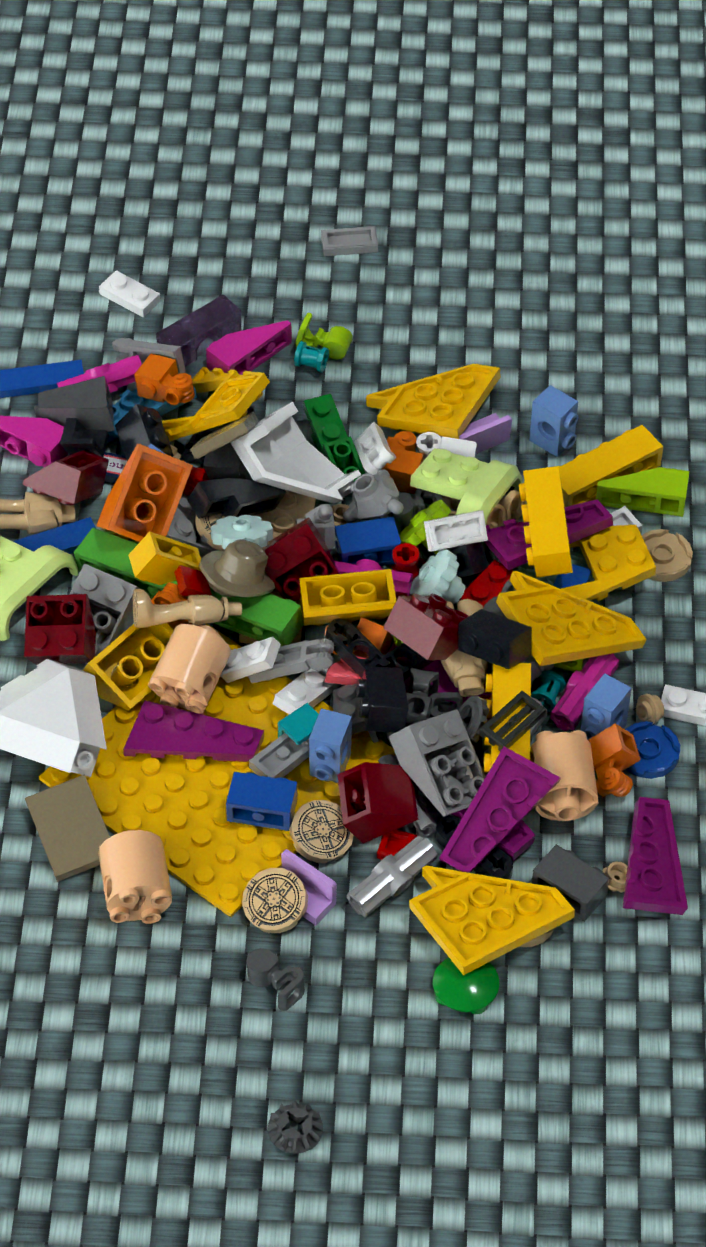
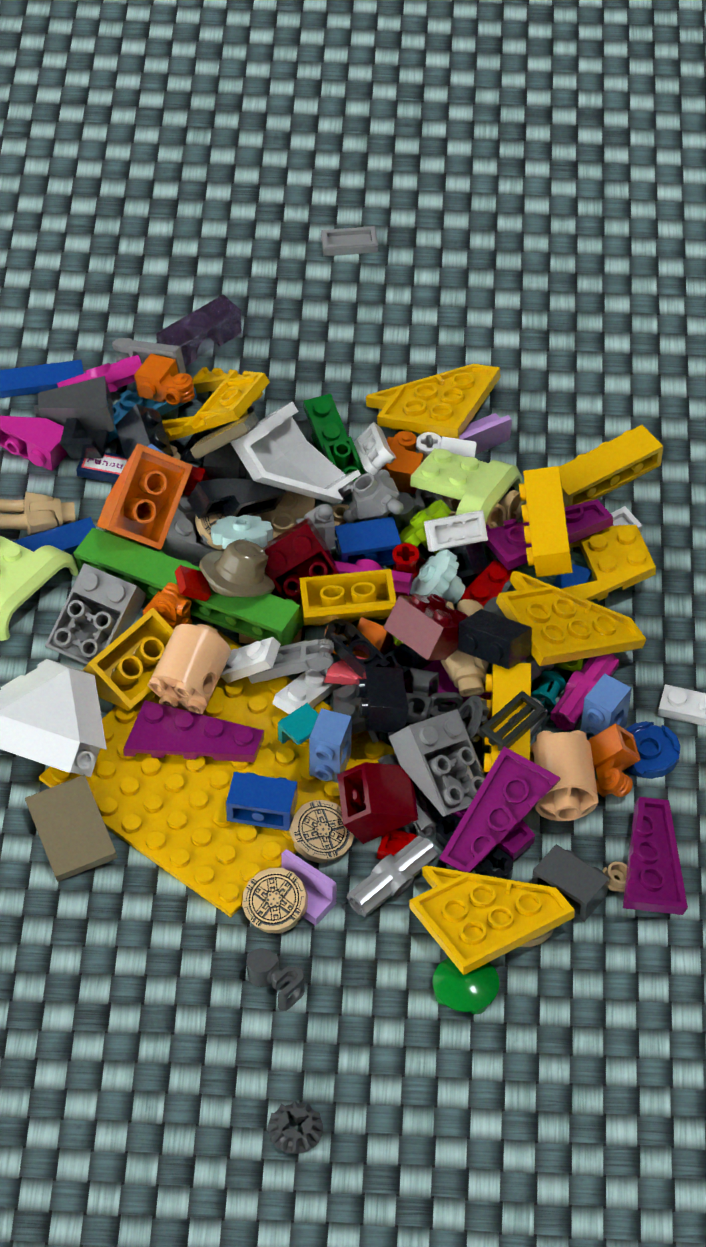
(59, 629): dark red slope -> none
(71, 478): dark red slope -> none
(129, 293): white plate -> none
(135, 876): light nougat cylinder -> none
(159, 557): yellow slope -> none
(197, 610): tan piece -> none
(249, 347): dark pink slope -> none
(279, 757): light grey plate -> none
(311, 356): teal bush -> none
(336, 340): lime leg -> none
(554, 421): medium blue brick -> none
(650, 490): lime slope -> none
(650, 708): tan plate -> none
(670, 554): tan tile -> none

